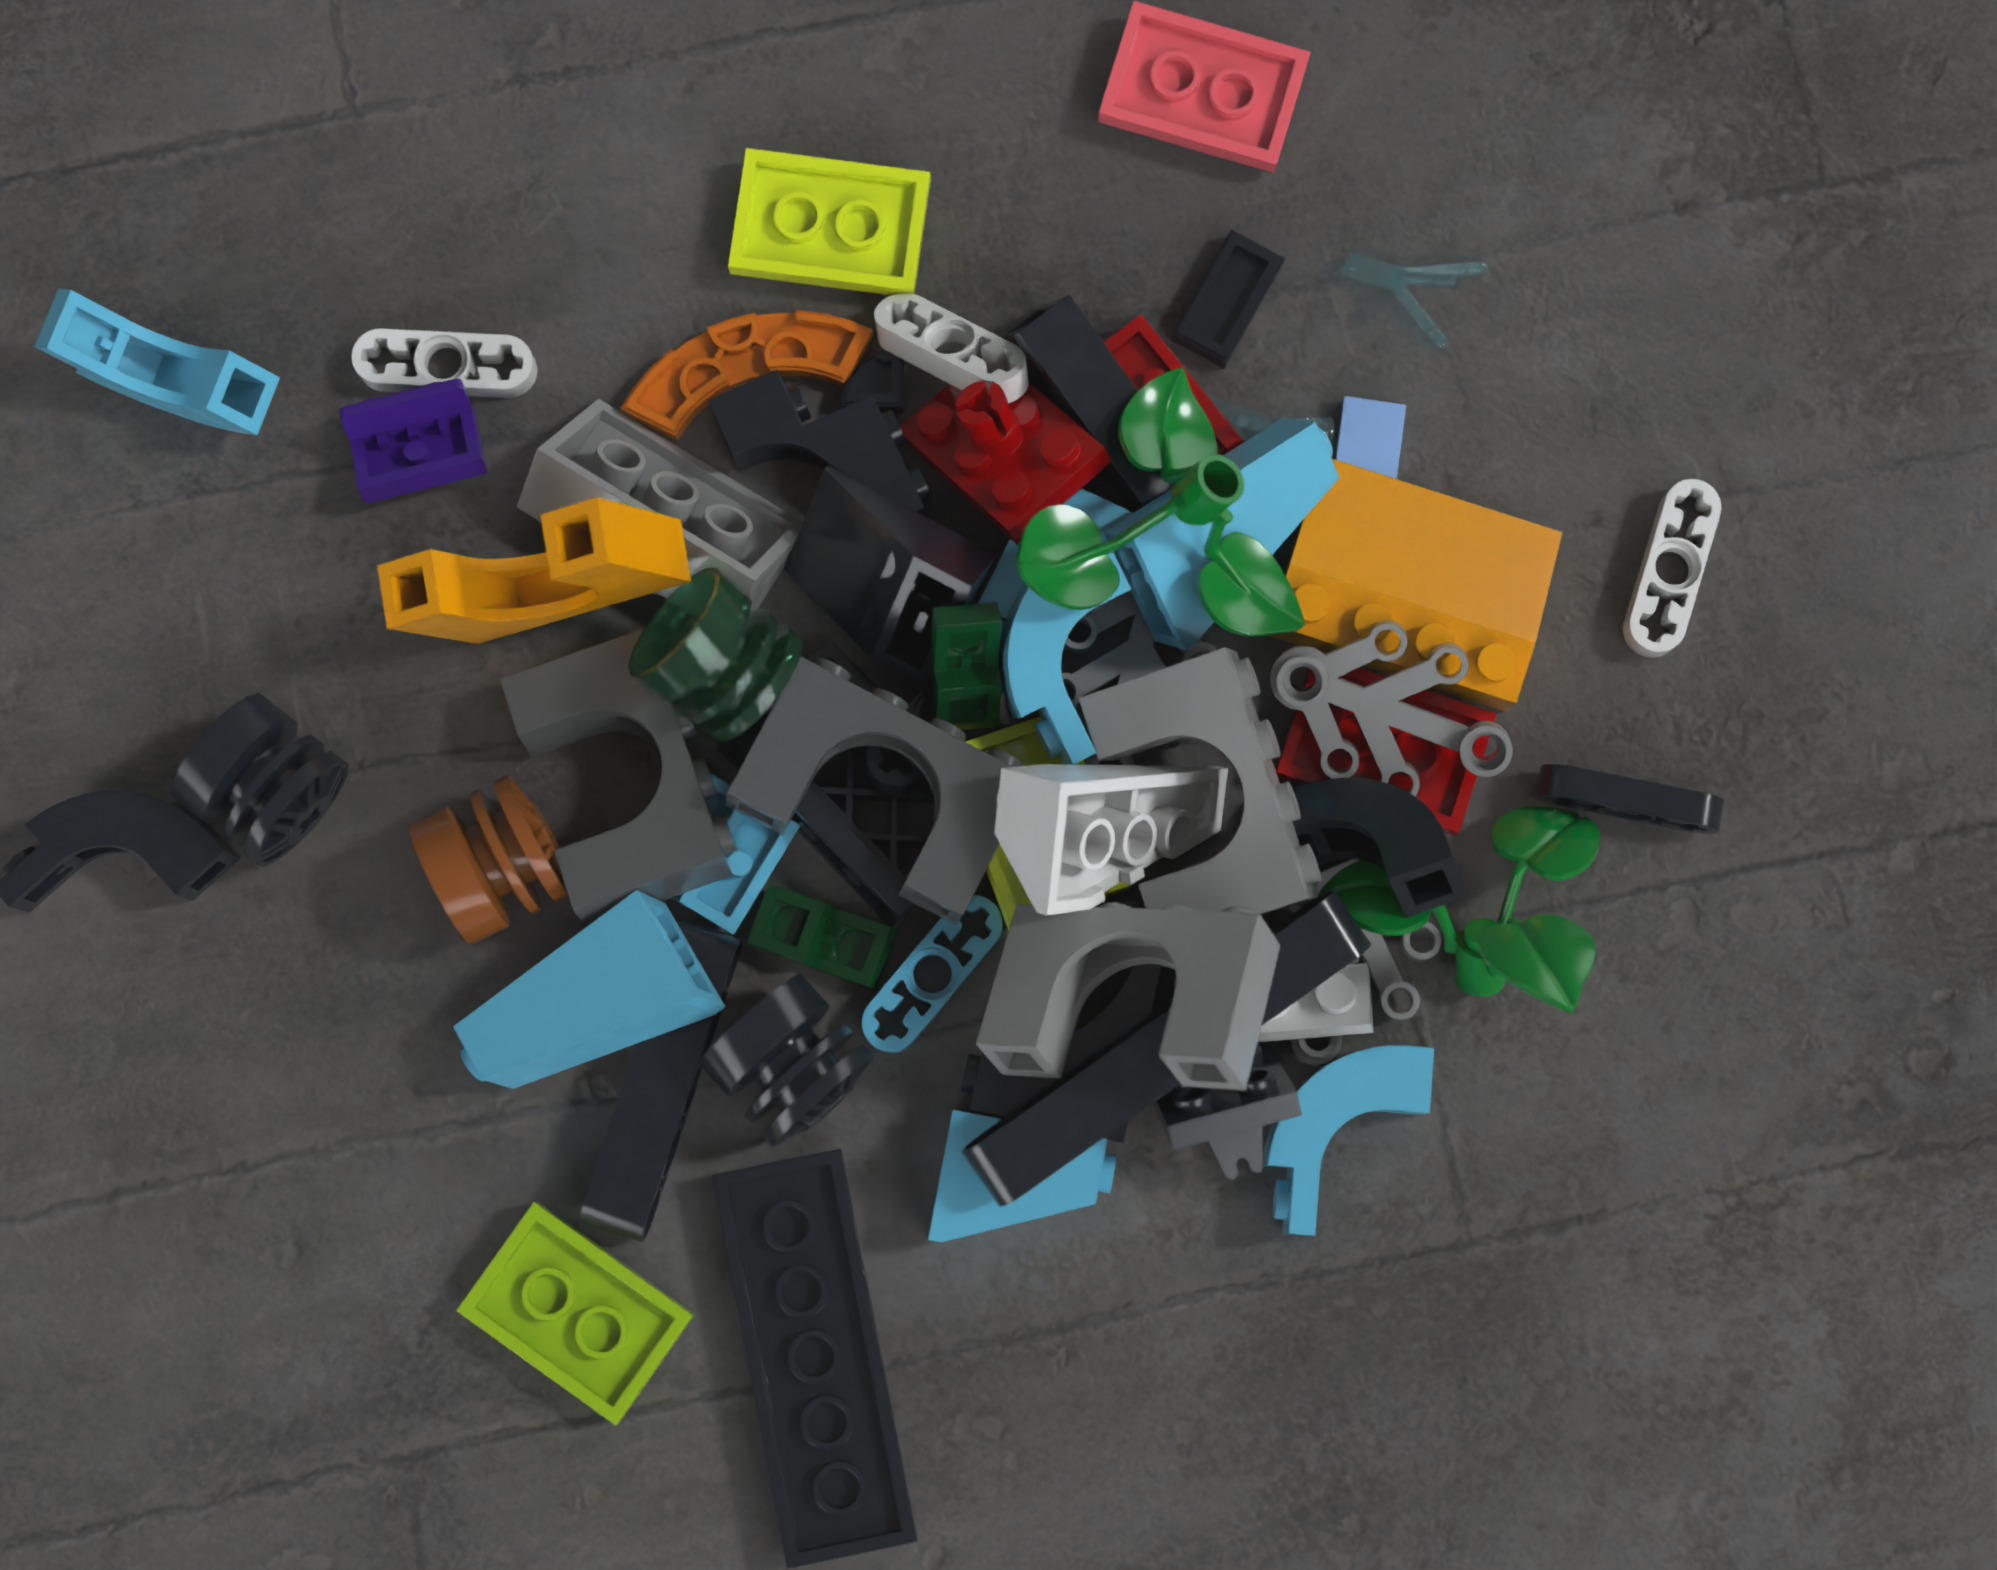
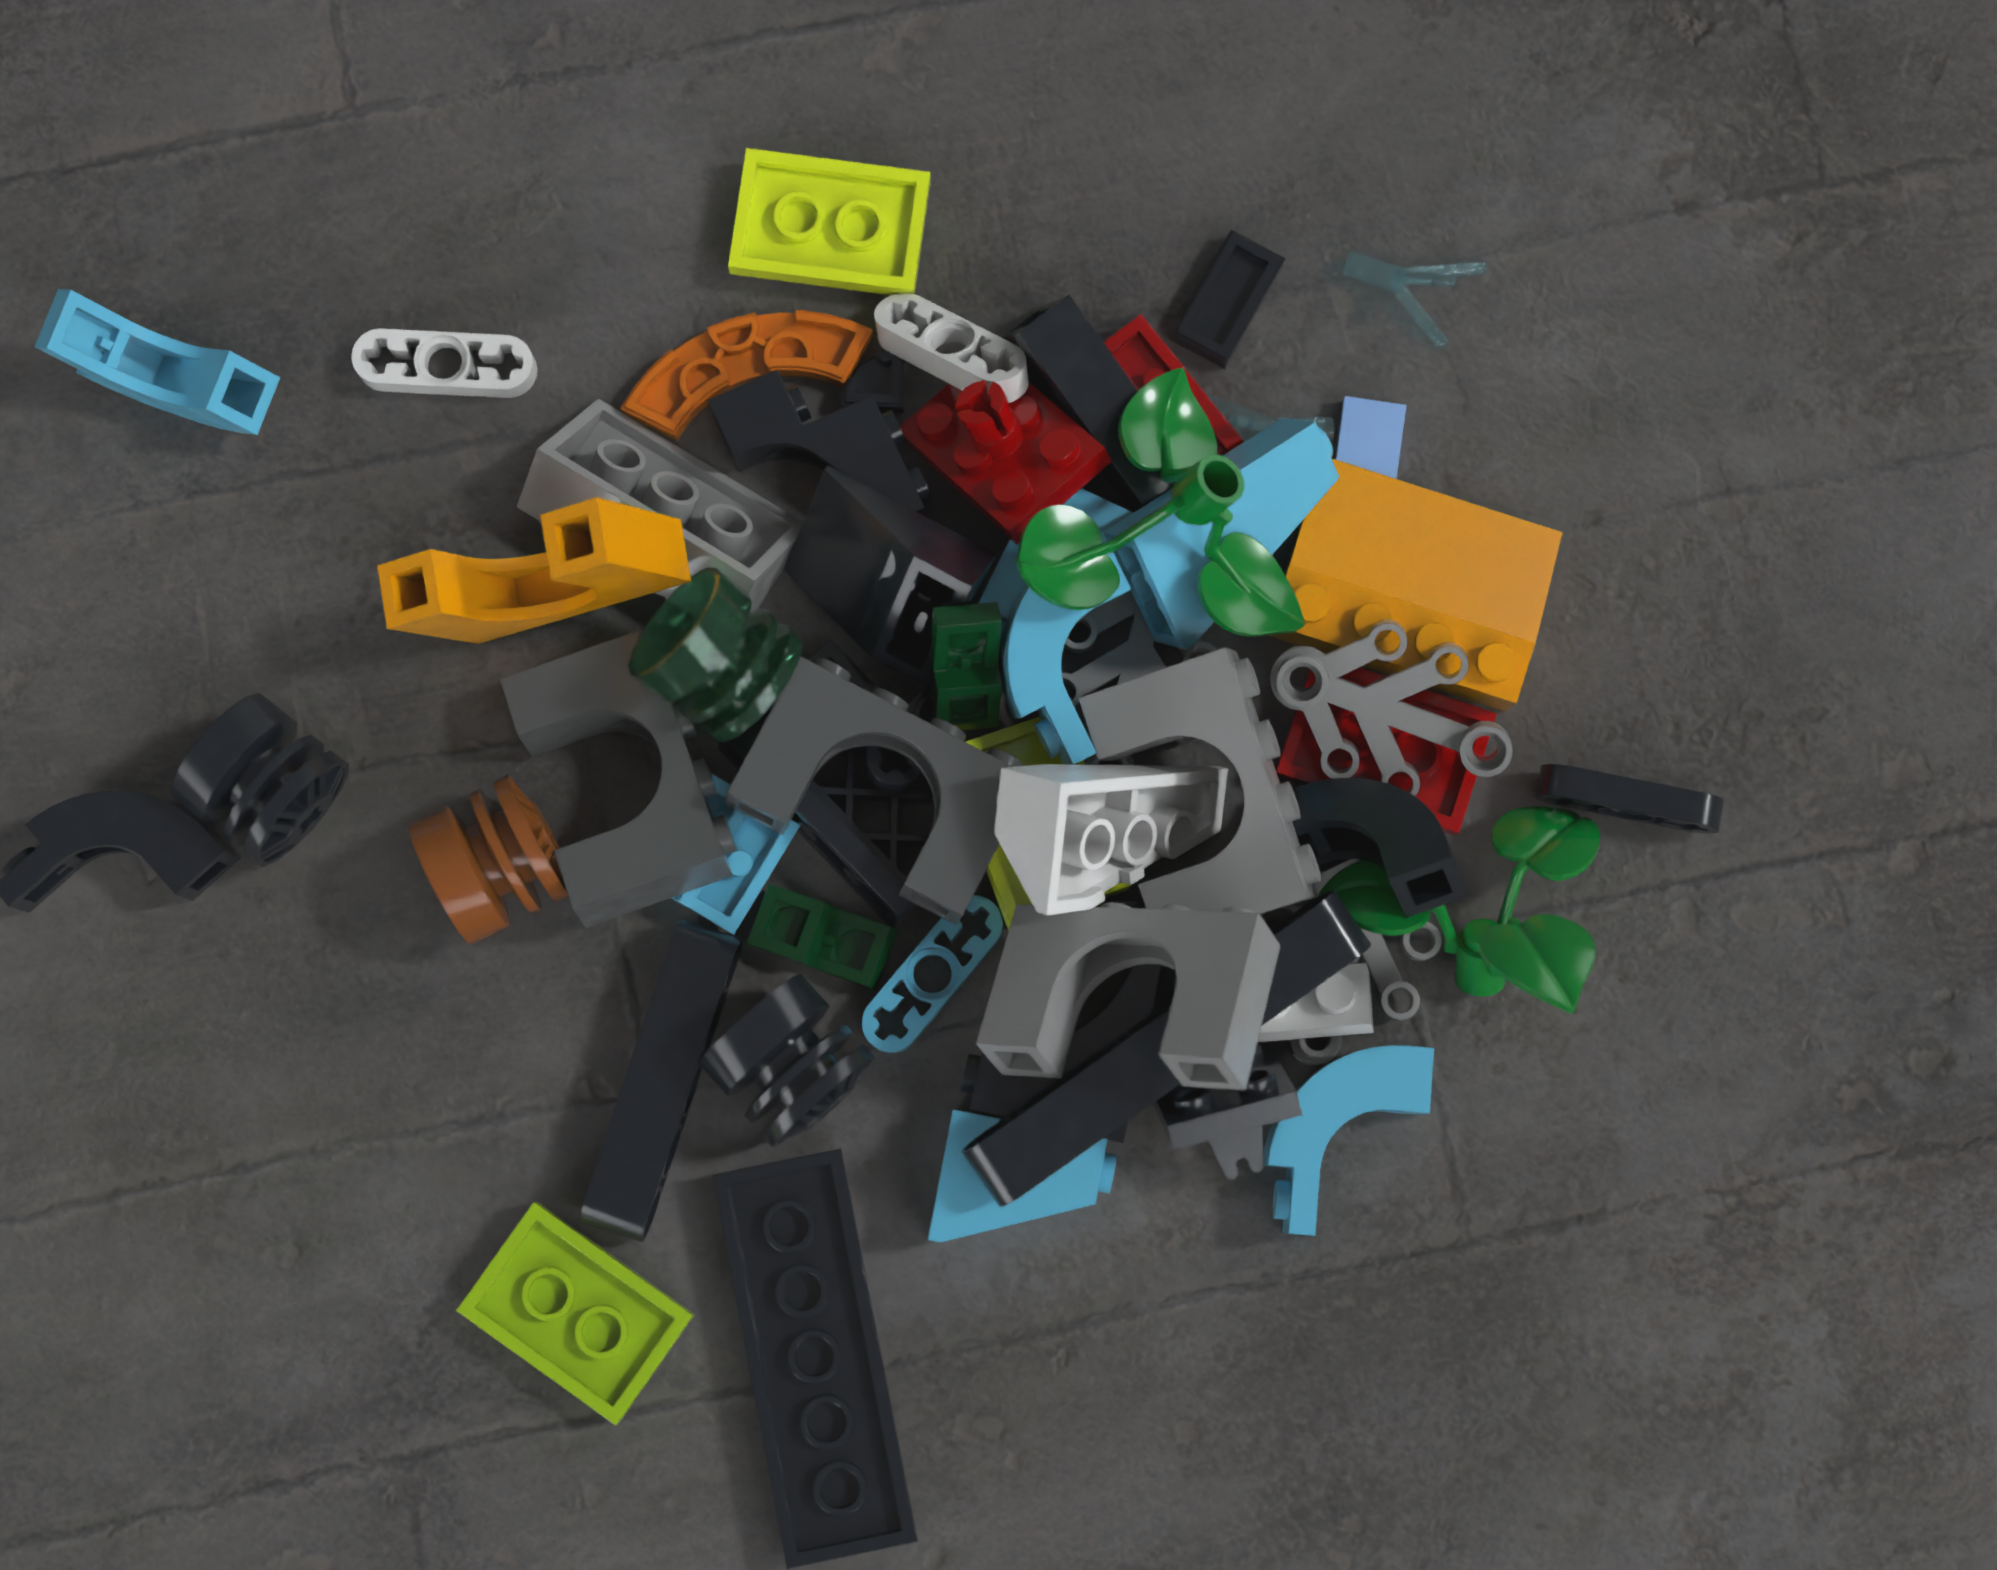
(413, 440): dark purple bracket -> none
(590, 997): medium azure slope -> none
(1203, 86): coral plate -> none
(1669, 520): white beam -> none

